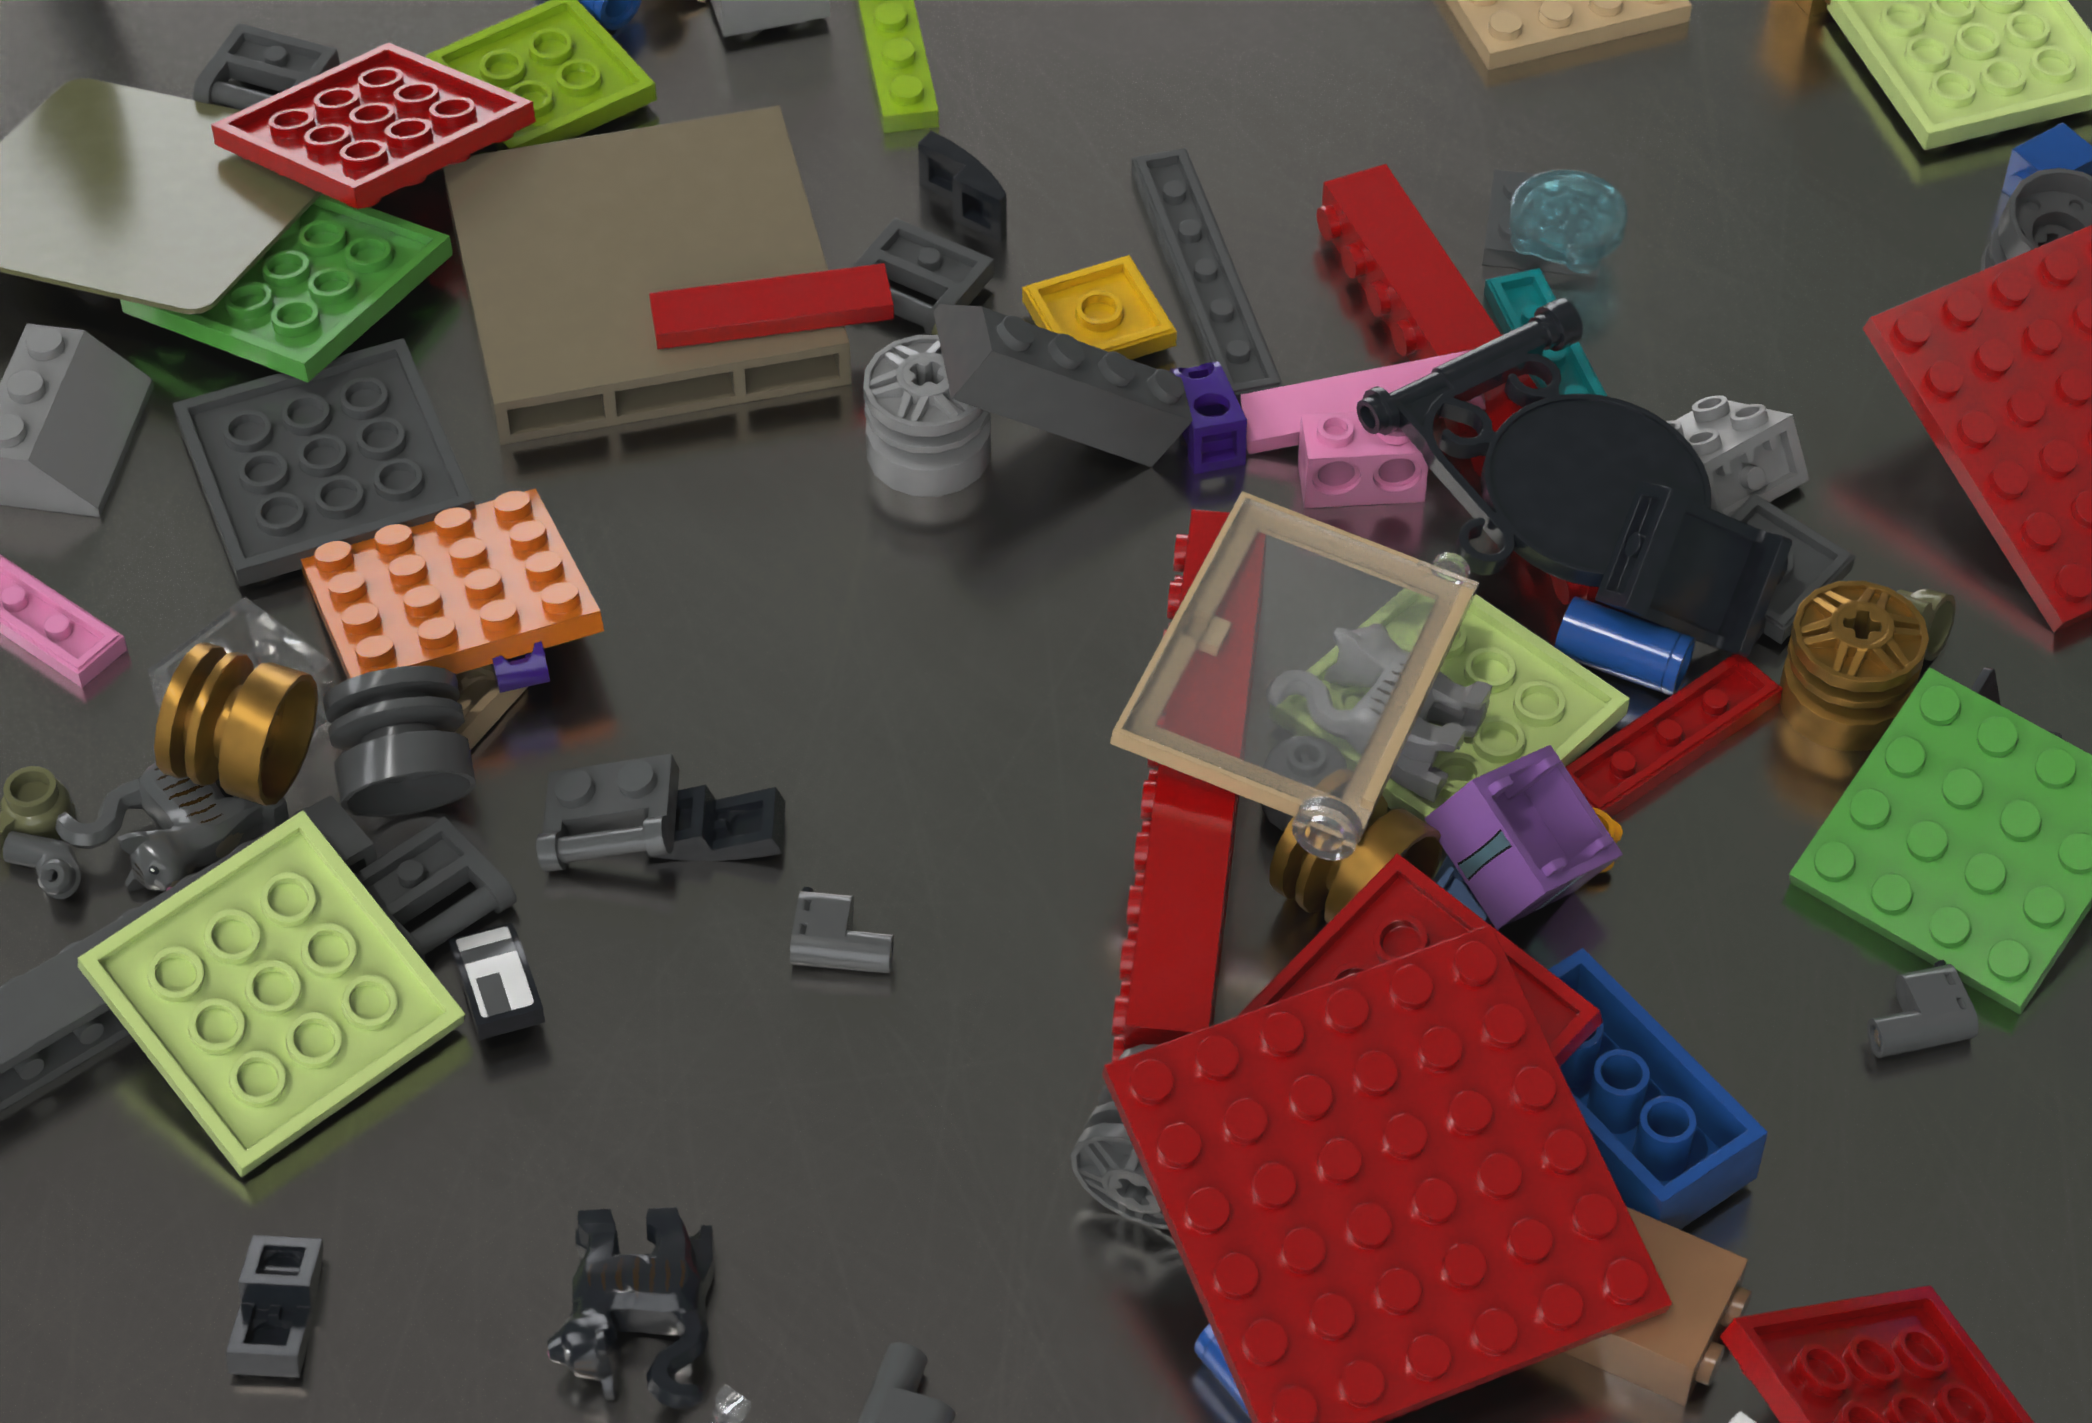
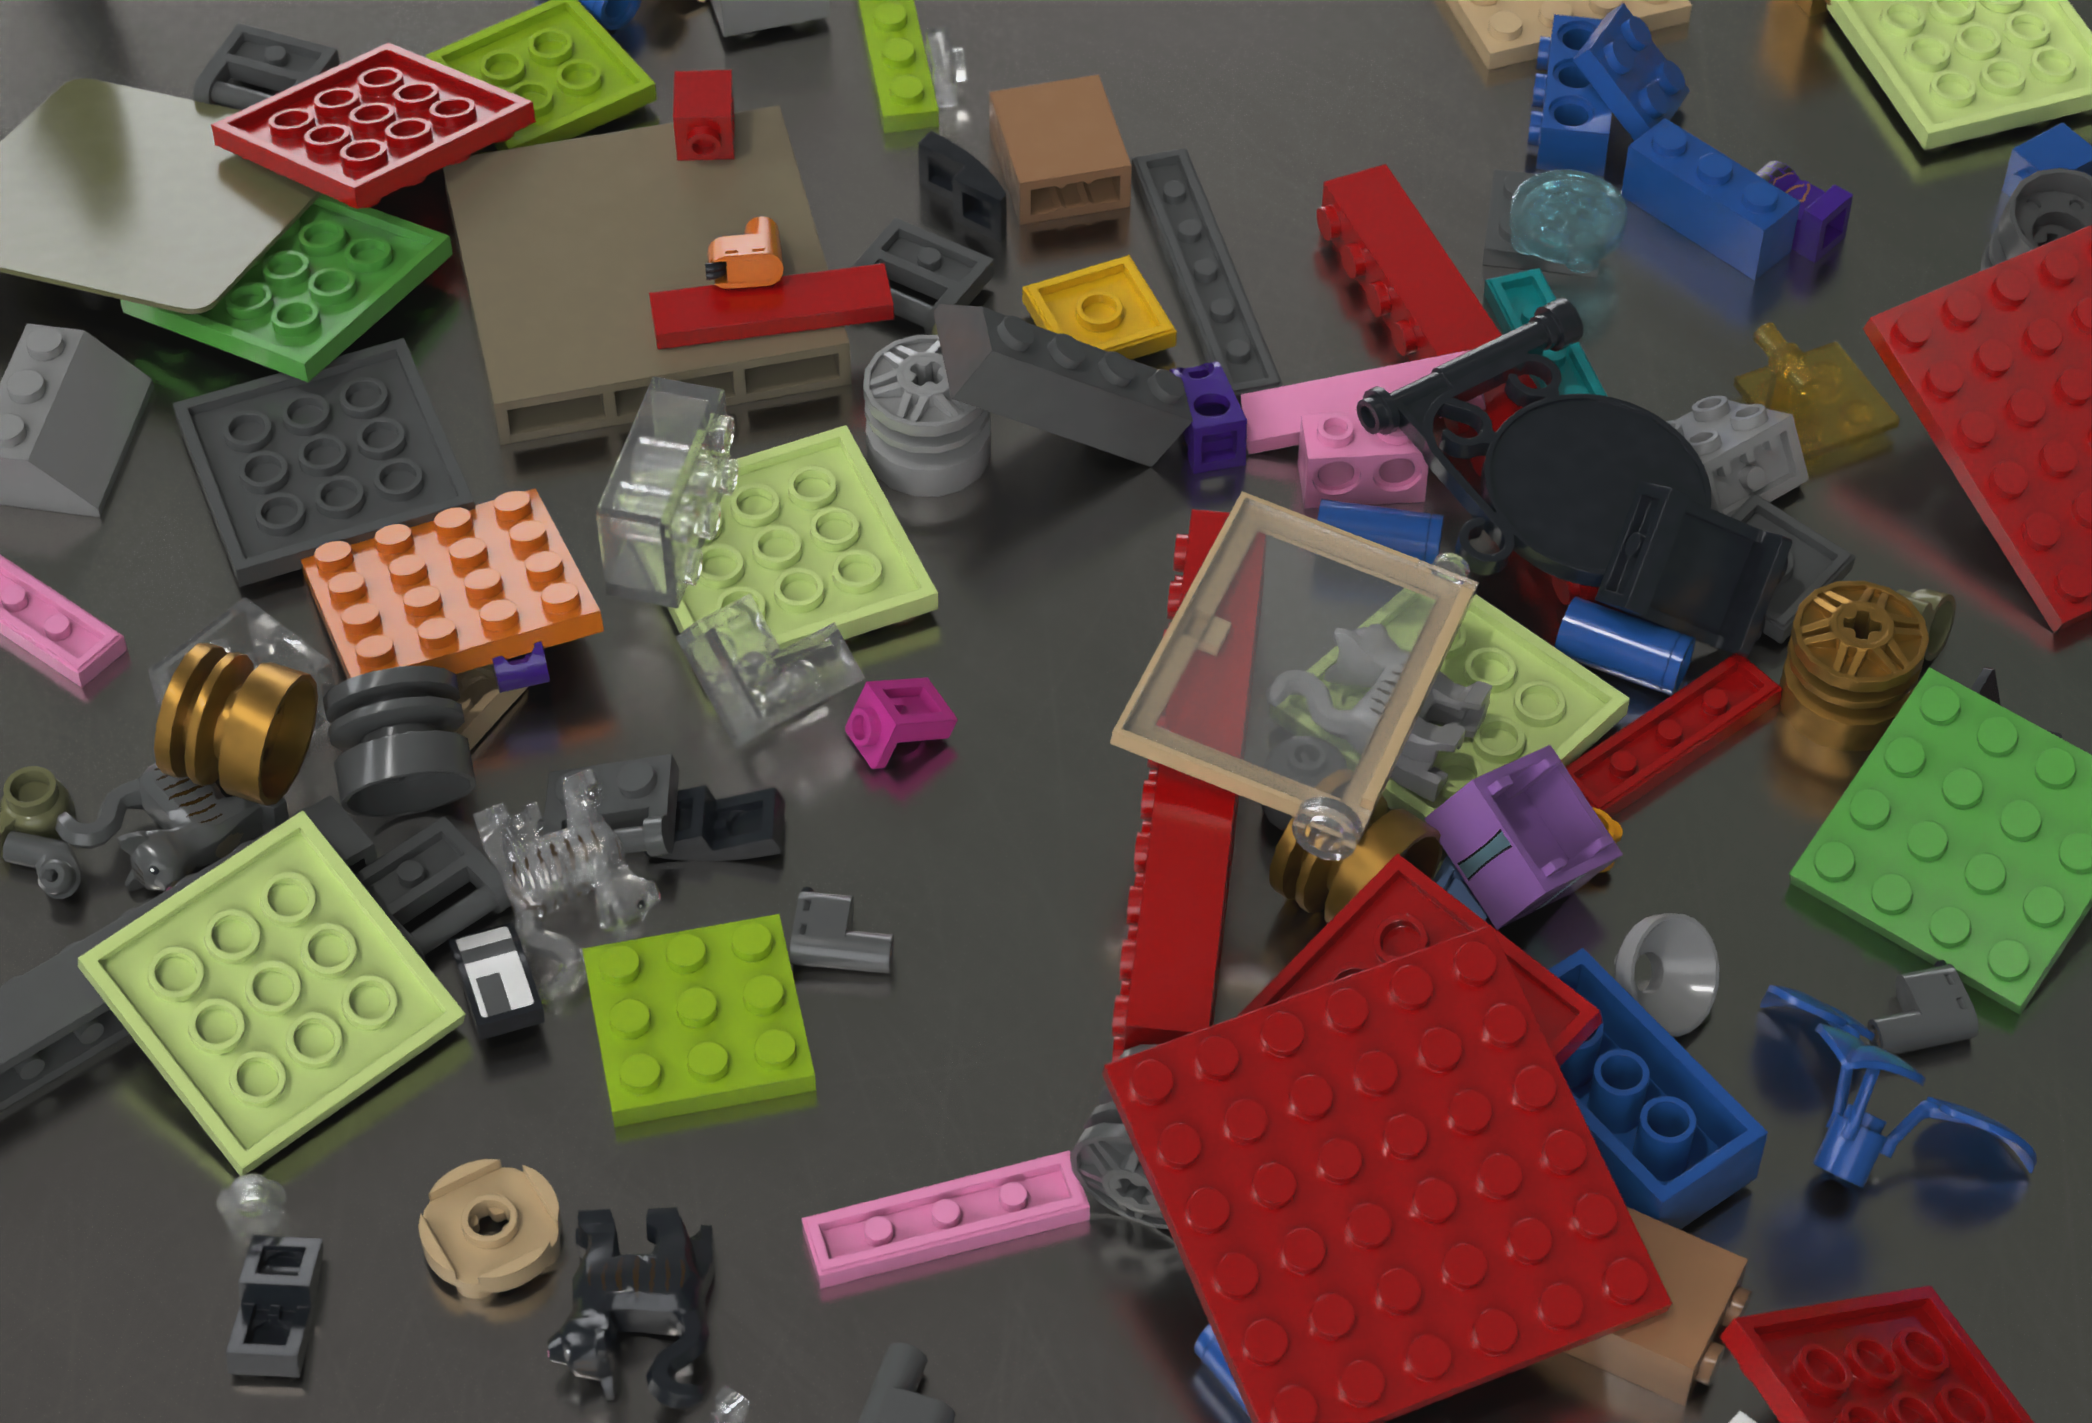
(252, 1205): none -> clear plate
(499, 1261): none -> tan plate
(561, 867): none -> clear animal
(666, 492): none -> clear brick
(698, 1020): none -> lime plate
(704, 115): none -> red brick
(747, 258): none -> orange piece
(754, 680): none -> clear brick
(810, 545): none -> yellowish green plate
(897, 713): none -> dark pink bracket
(944, 1219): none -> bright pink tile
(945, 65): none -> clear plate
(1059, 149): none -> medium nougat brick
(1399, 529): none -> blue pin
(1574, 118): none -> blue brick
(1631, 72): none -> blue plate
(1682, 970): none -> light grey piece
(1710, 199): none -> blue brick
(1821, 214): none -> dark purple leg
(1821, 389): none -> clear yellow plate
(1854, 1134): none -> blue plant

